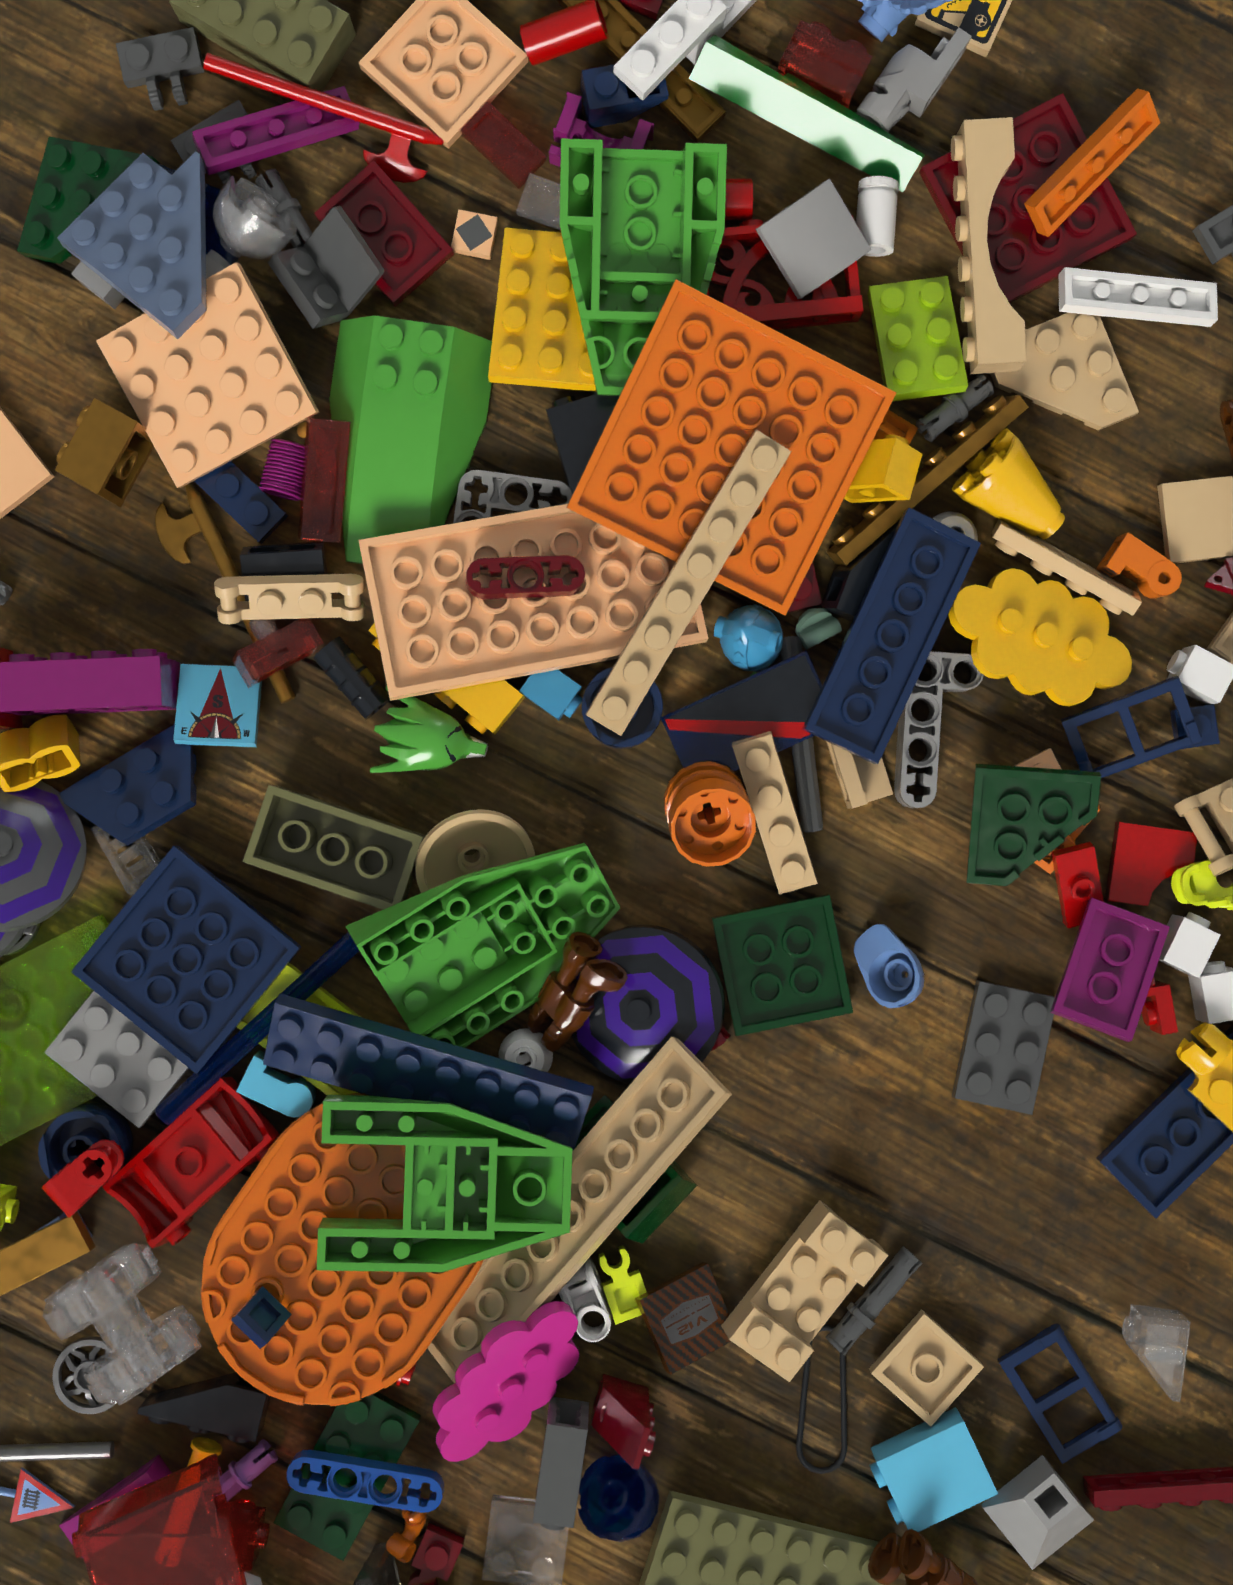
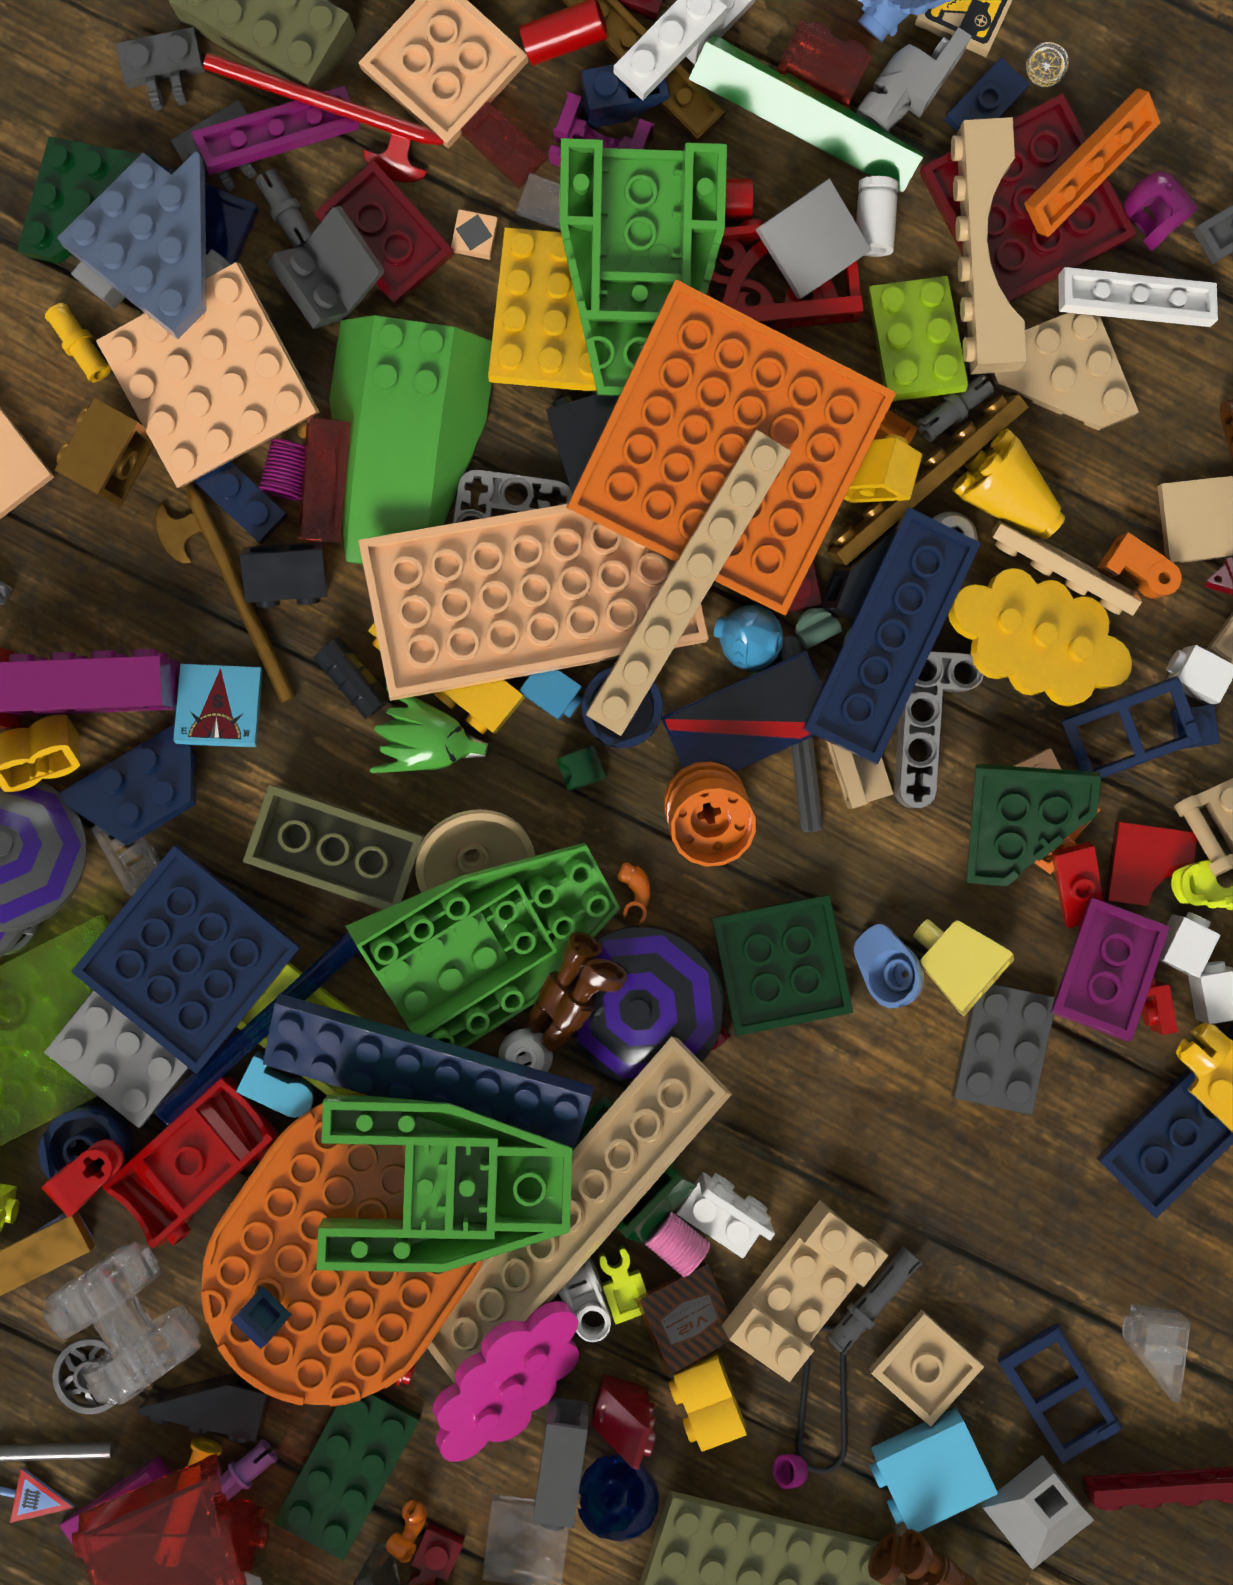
(77, 342): none -> yellow pin
(248, 221): clear cylinder -> none
(275, 648): clear red piece -> none
(290, 597): tan plate -> none
(365, 1490): blue beam -> none
(536, 563): dark red beam -> none
(581, 768): none -> dark green leg
(639, 884): none -> orange arm
(678, 1244): none -> bright pink piece
(709, 1402): none -> yellow brick
(725, 1214): none -> white bracket
(774, 812): tan plate -> none
(790, 1471): none -> magenta hinge
(961, 961): none -> light yellow torso
(989, 96): none -> dark blue plate
(1047, 64): none -> clear tile
(1167, 202): none -> magenta helmet

